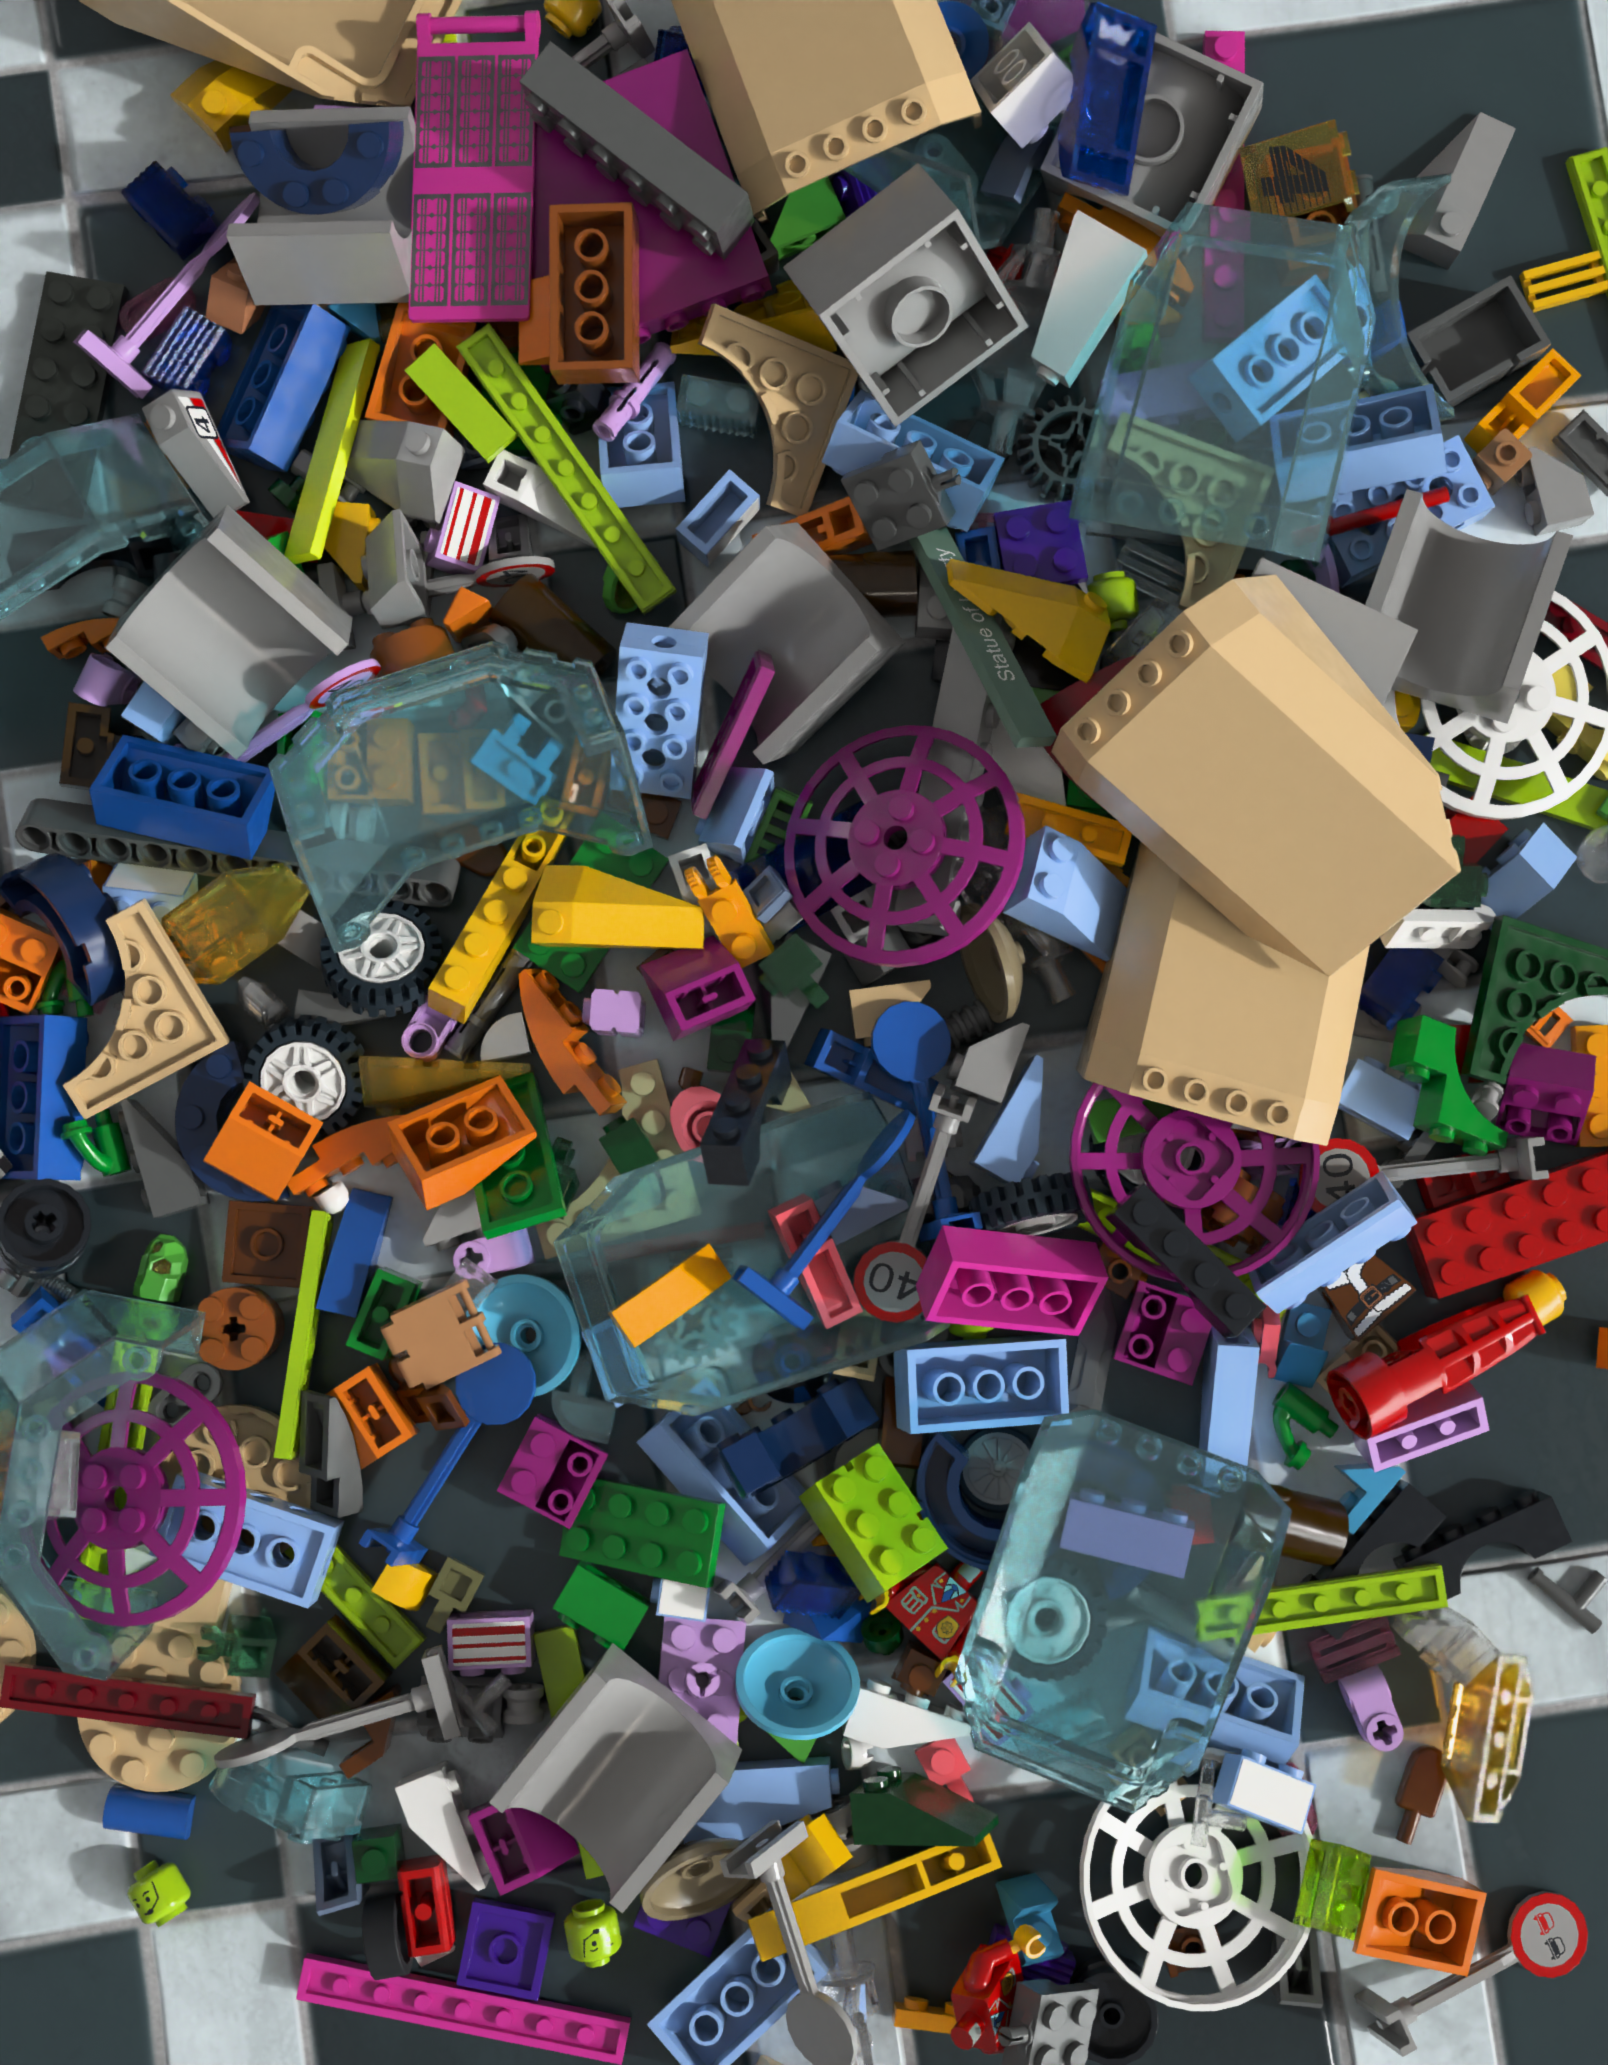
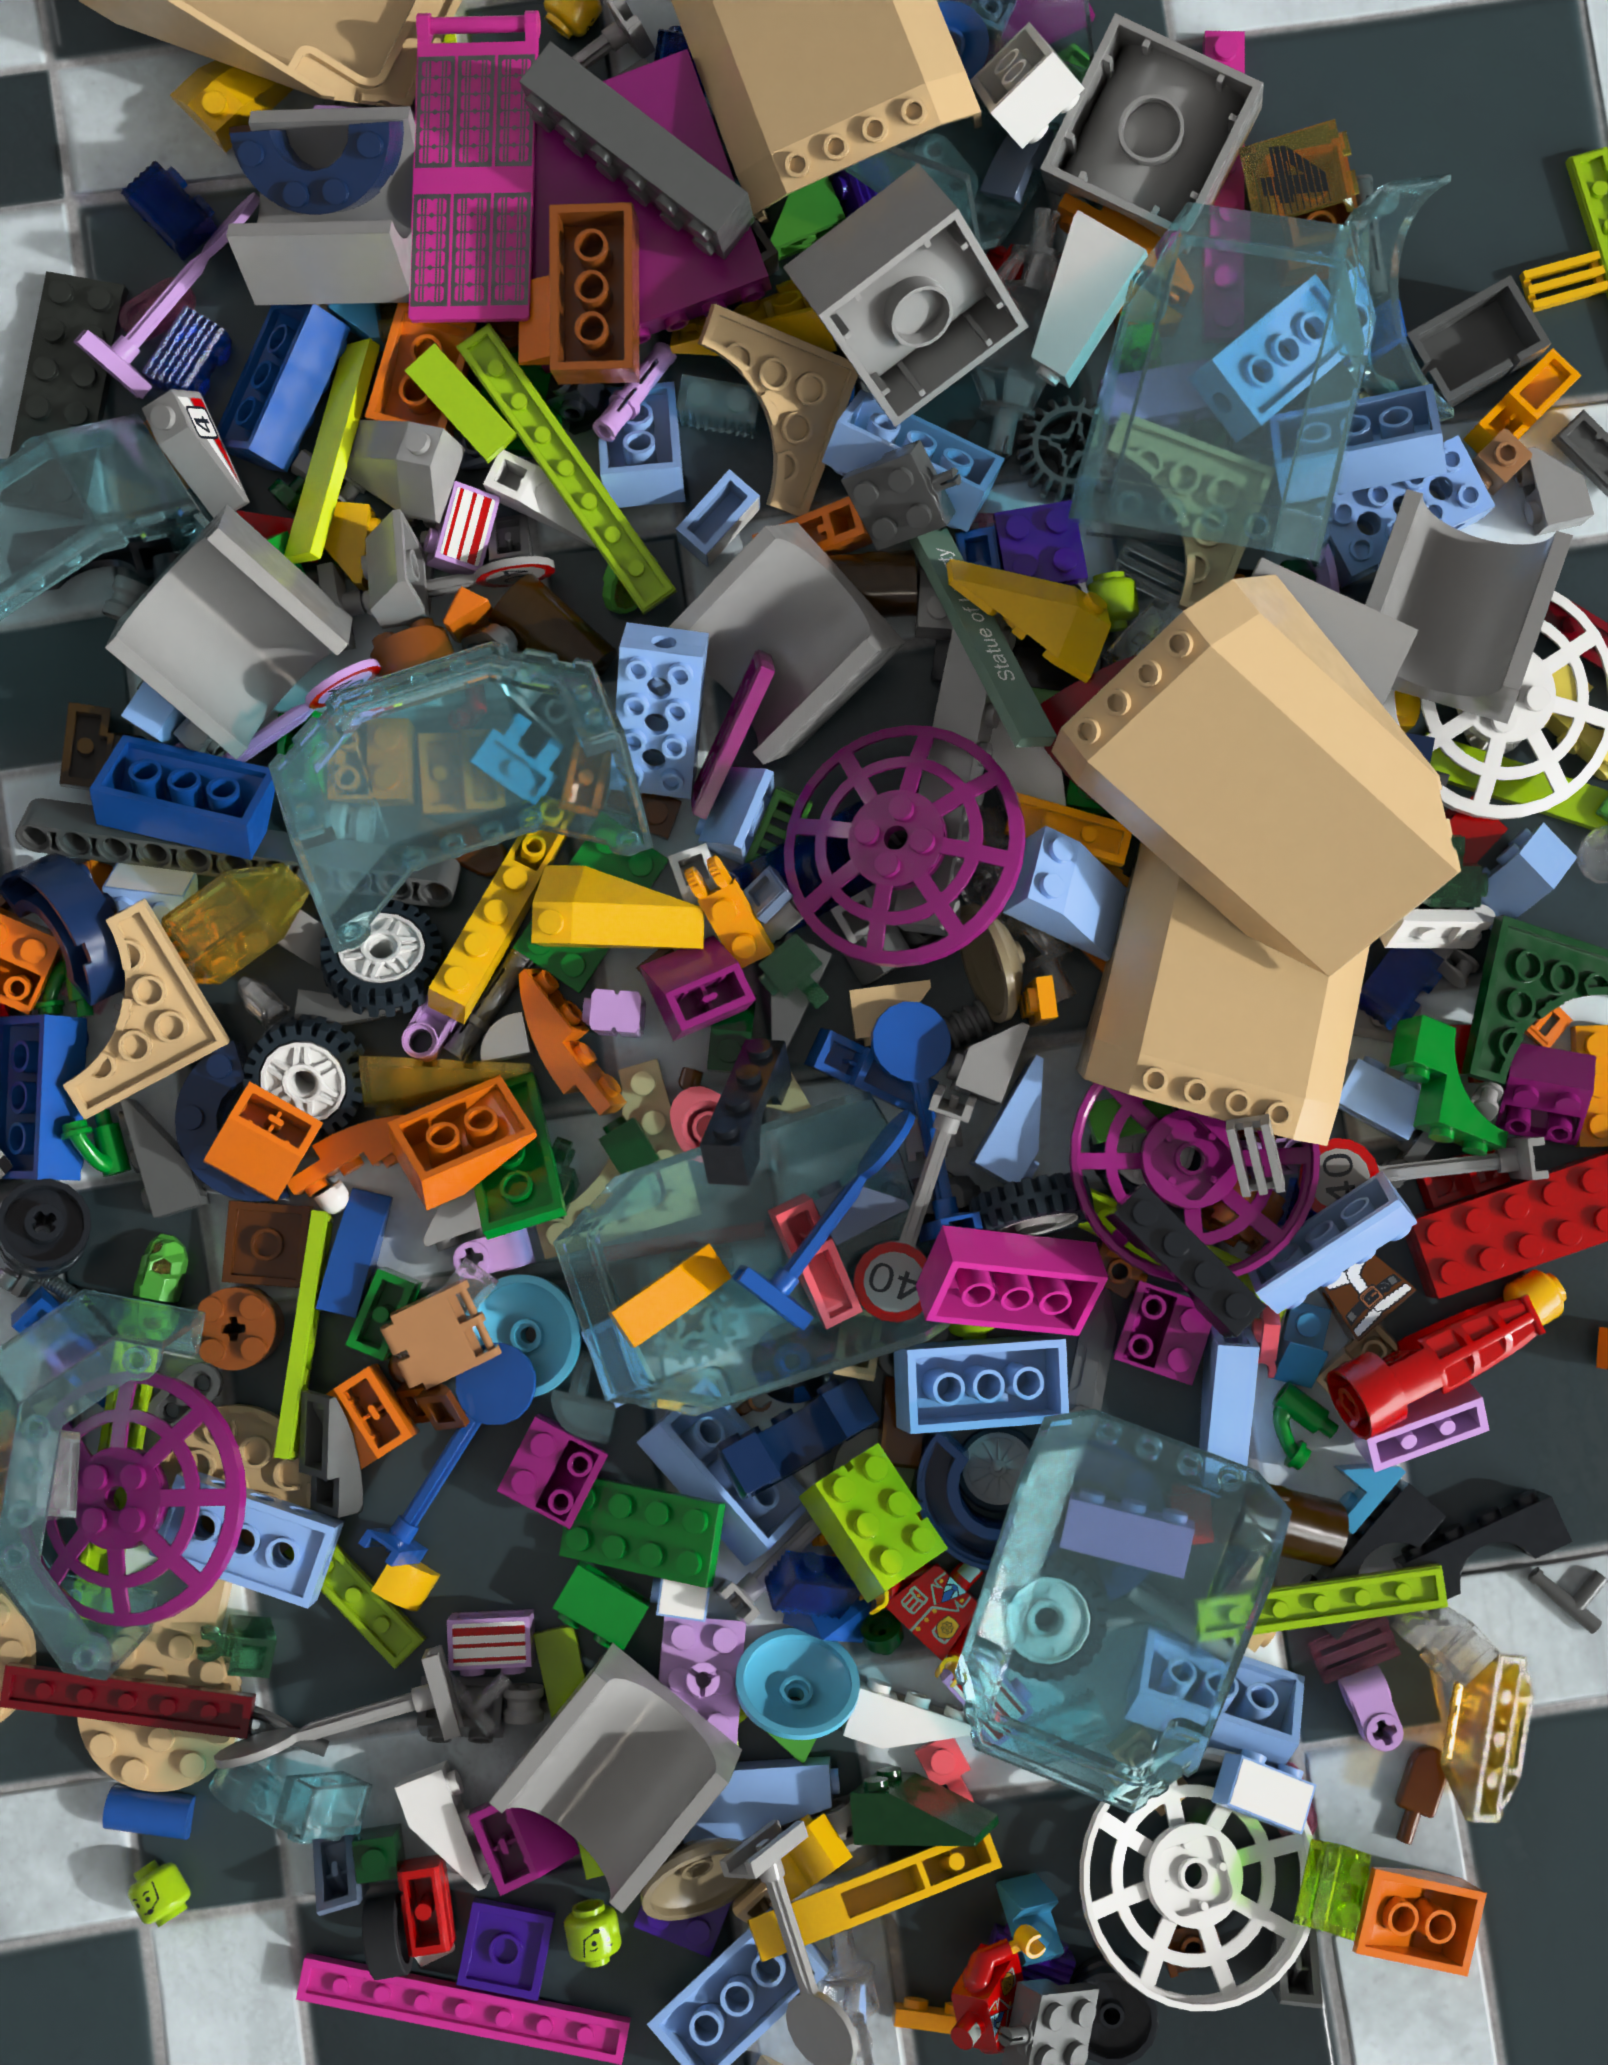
(72, 639): orange slope -> none
(106, 682): lavender piece -> none
(230, 300): nougat slope -> none
(334, 1670): dark brown slope -> none
(381, 1736): reddish brown slope -> none
(454, 1589): olive plate -> none
(855, 1754): white hinge -> none
(917, 1670): reddish brown brick -> none
(1039, 1001): none -> light orange plate
(1107, 98): clear blue slope -> none
(1204, 1814): clear piece -> none
(1260, 1182): none -> light grey tile
(1384, 512): red bar -> none
(1450, 213): light grey wedge -> none
(1543, 1935): light grey piece -> none

